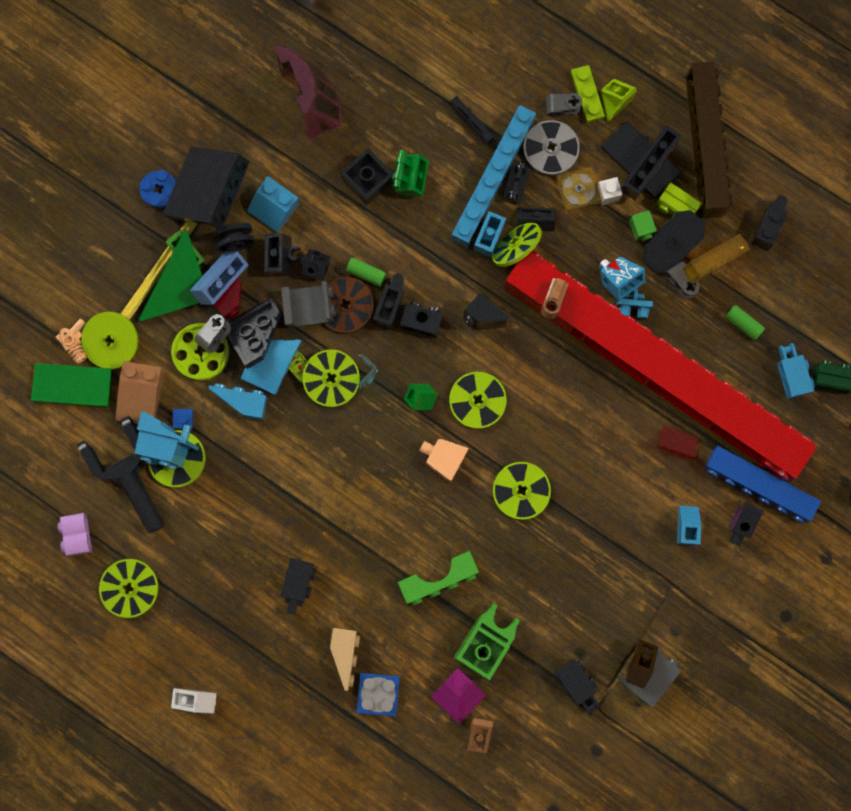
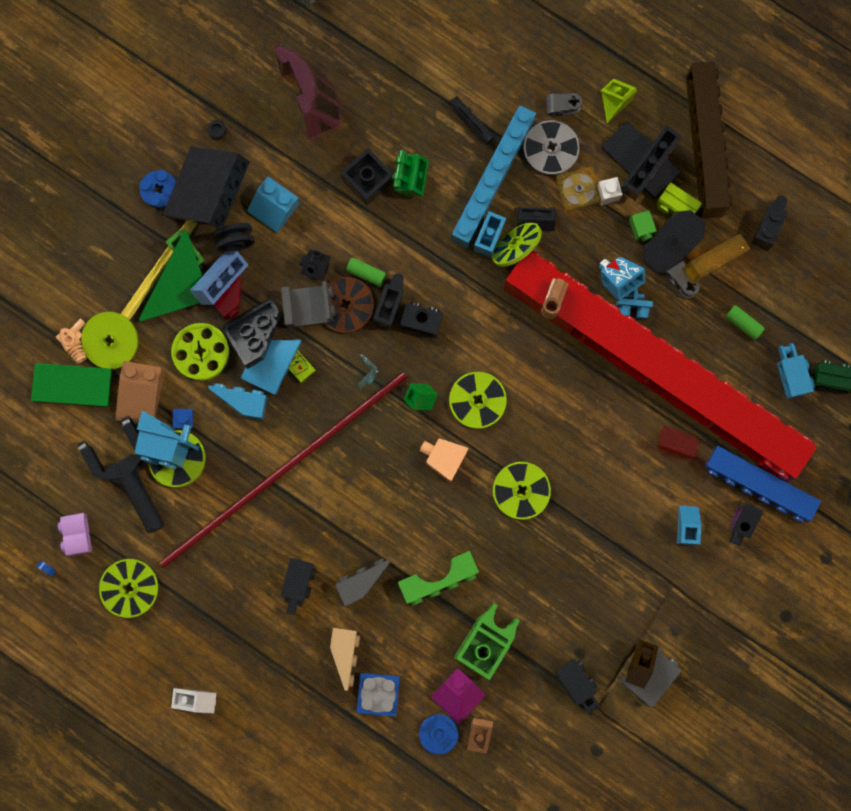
(46, 568): none -> blue tile
(213, 334): dark grey piece -> none
(216, 130): none -> black tile
(279, 254): black brick -> none
(282, 470): none -> dark red piece
(330, 393): lime piece -> none
(358, 586): none -> dark grey slope
(438, 734): none -> blue tile
(484, 315): black slope -> none
(516, 183): black hinge -> none
(587, 90): lime plate -> none

